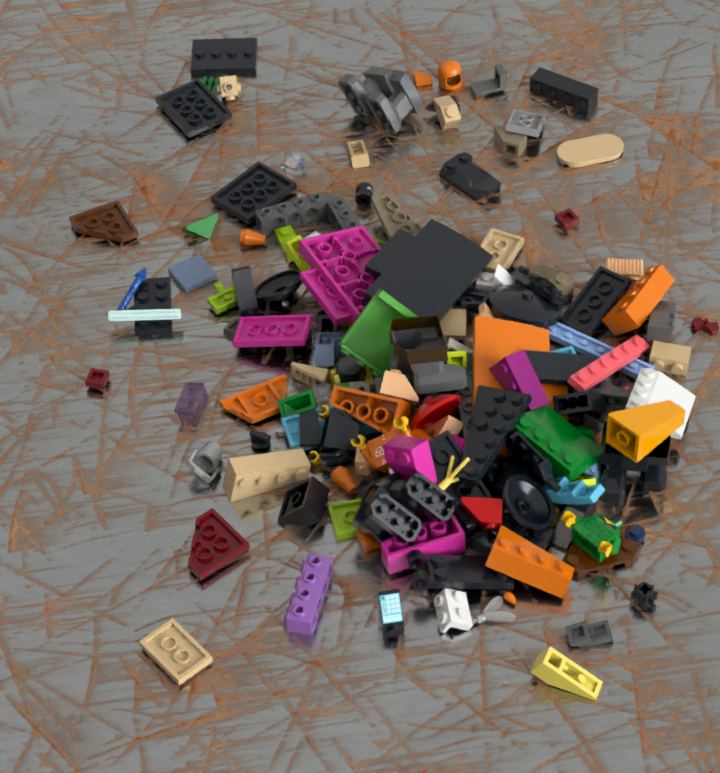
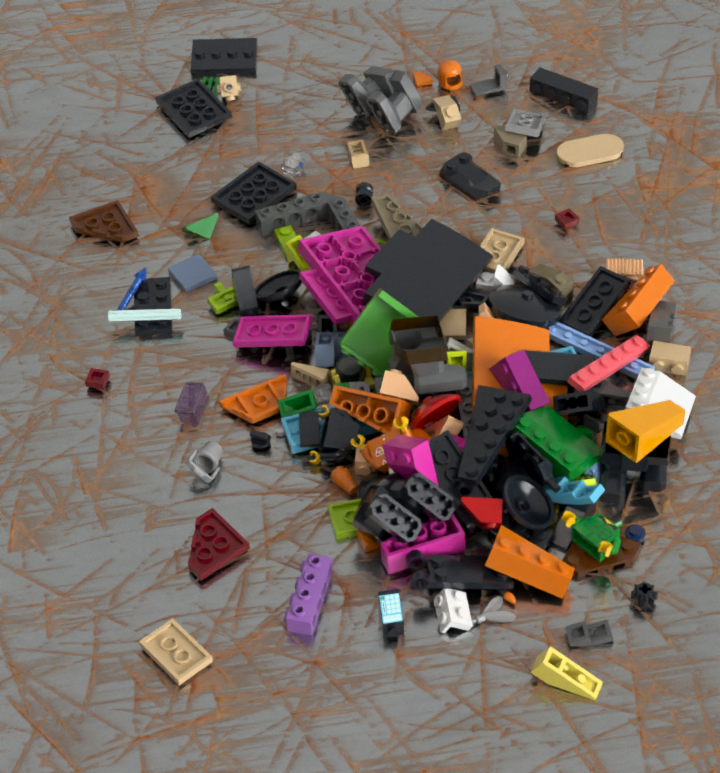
(251, 237): orange cone -> none
(264, 472): tan wedge -> none
(304, 503): black slope -> none
(450, 477): light yellow plant -> none
(711, 327): dark red piece -> none

